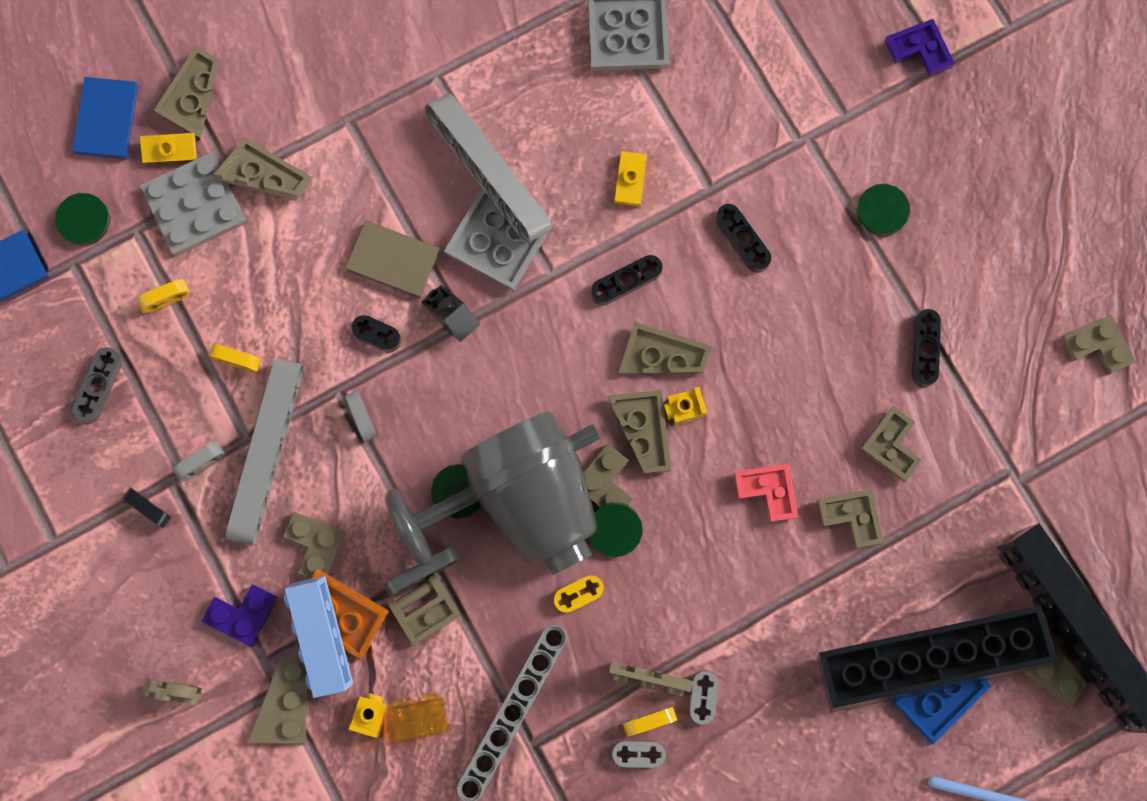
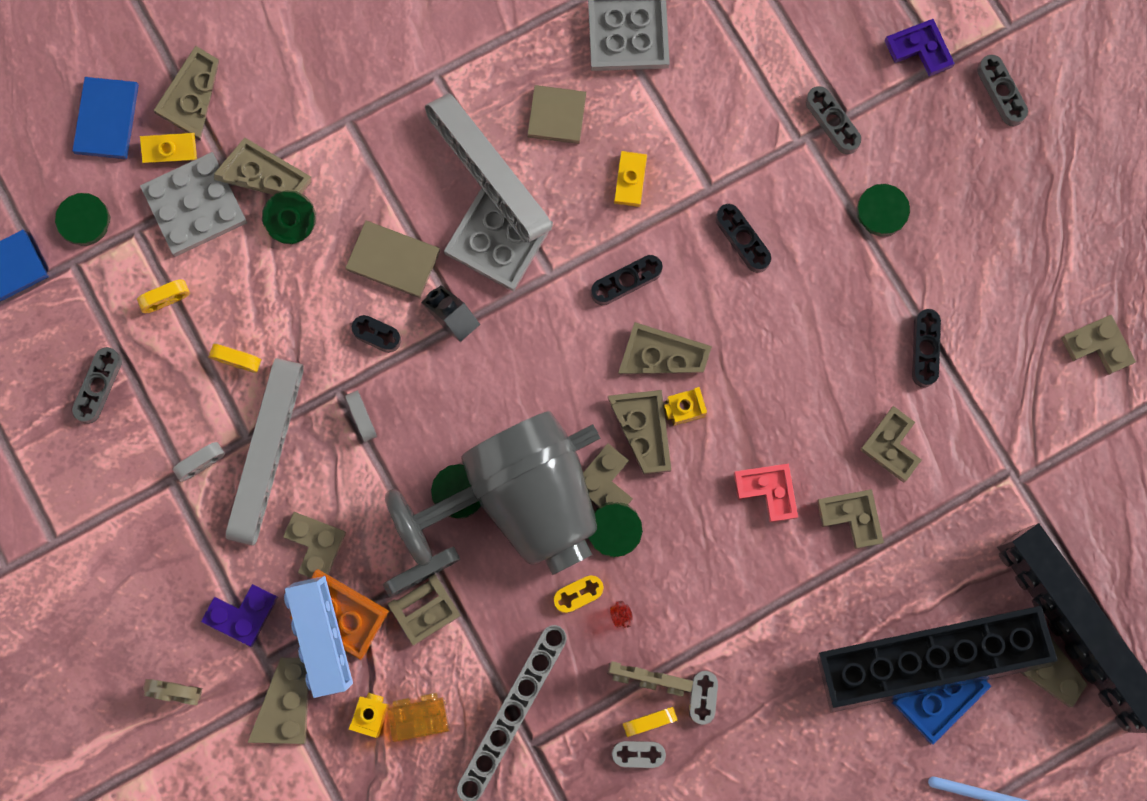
(146, 507): black beam -> none
(289, 217): none -> dark green tile
(556, 114): none -> dark tan tile
(621, 614): none -> clear red plate
(850, 130): none -> dark grey beam
(1005, 79): none -> dark grey beam

